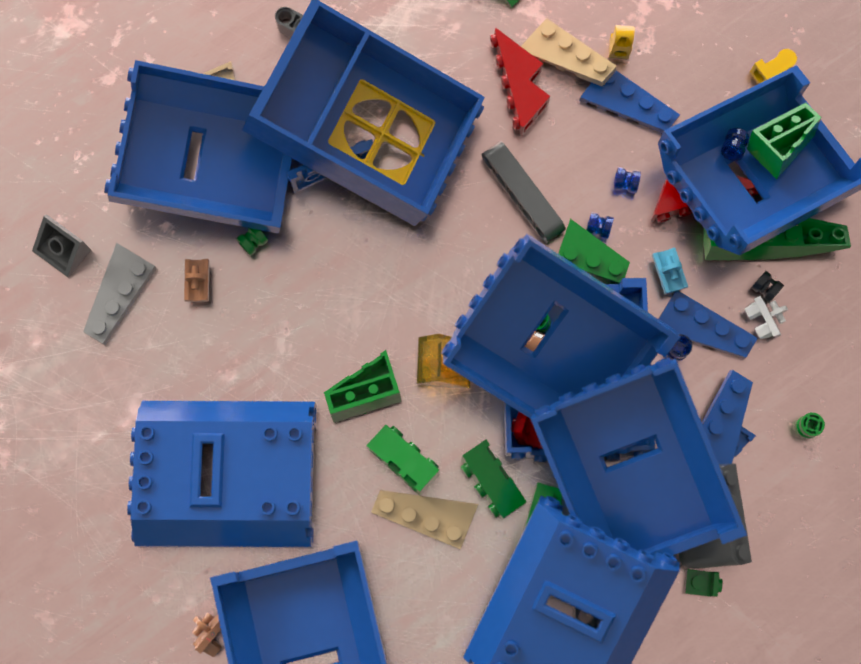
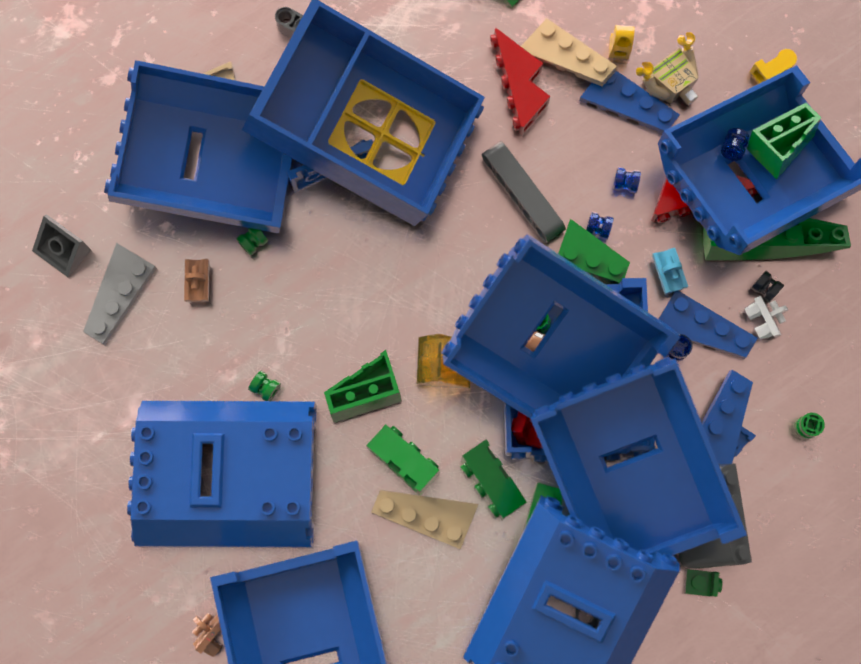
(264, 386): none -> green wheel
(674, 74): none -> tan torso

